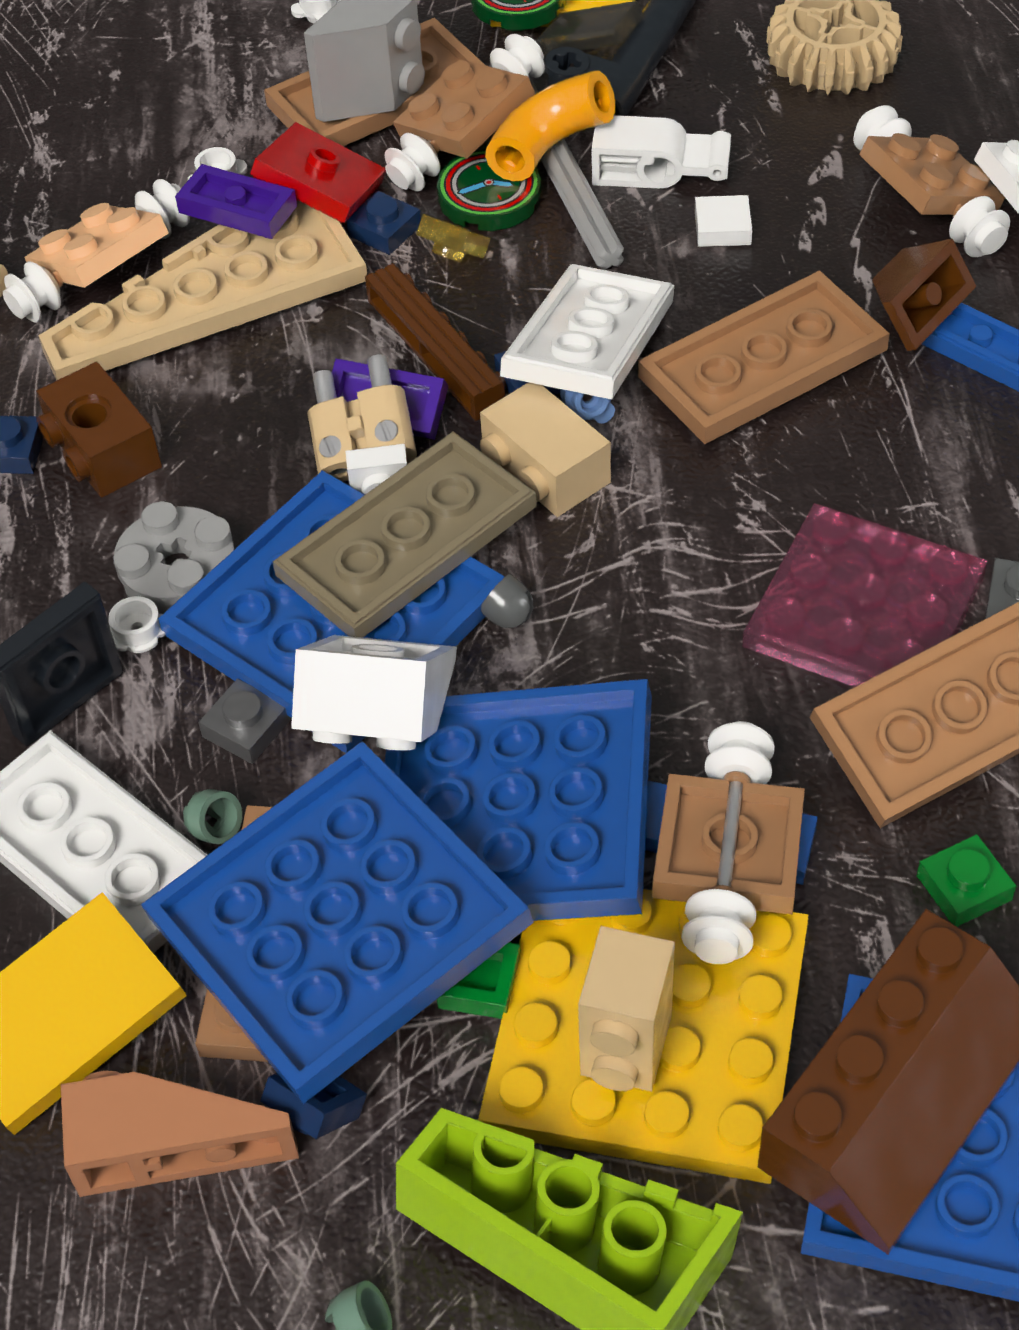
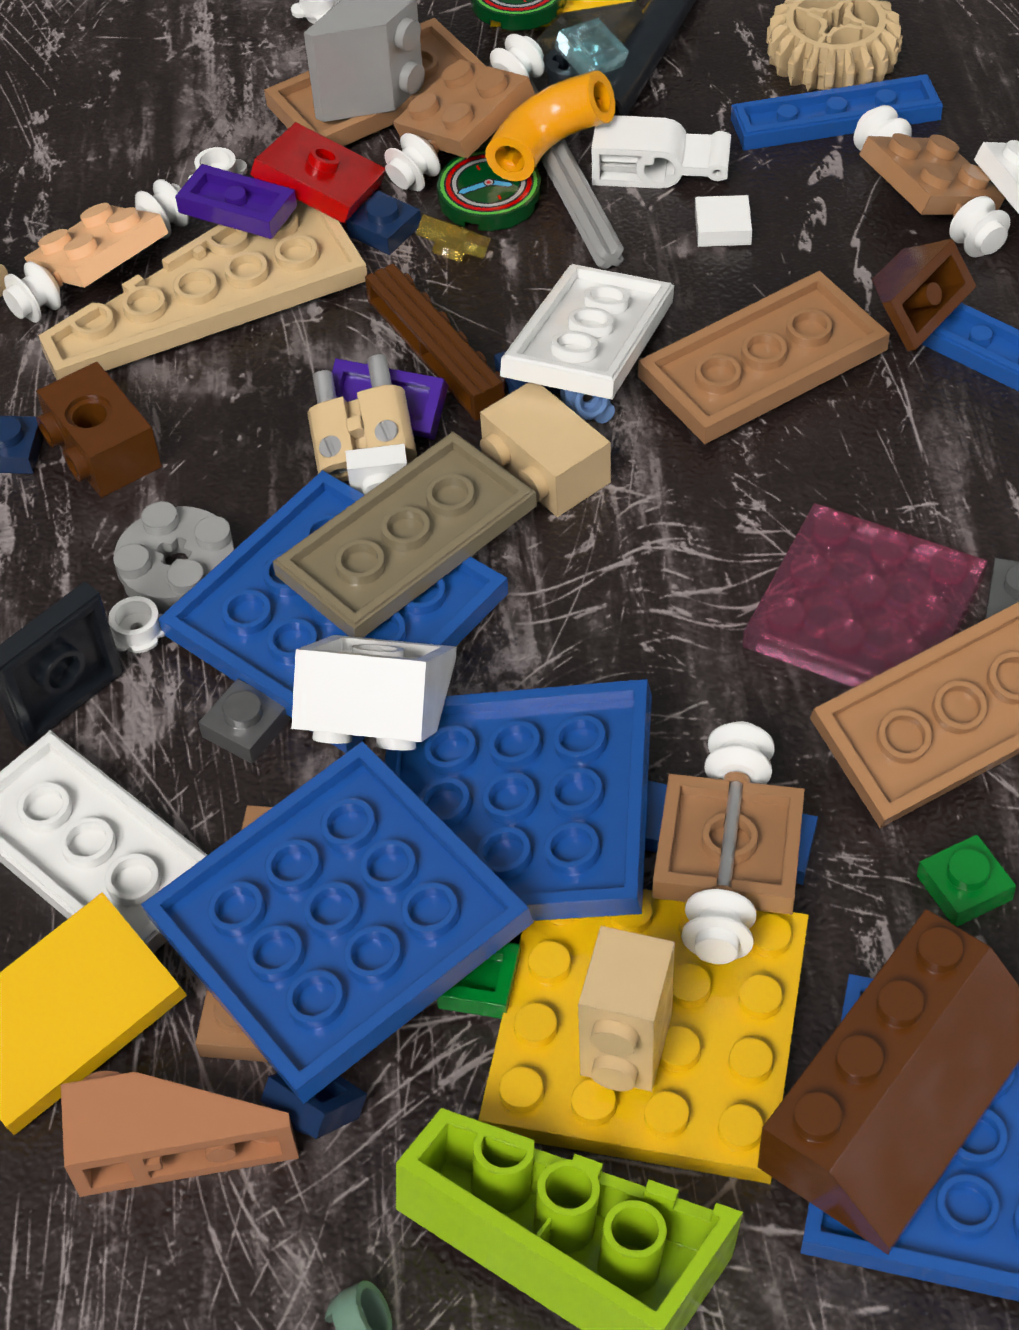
(219, 805): sand green hinge -> none
(508, 603): dark grey hinge -> none
(591, 47): none -> clear light blue plate
(831, 111): none -> blue tile

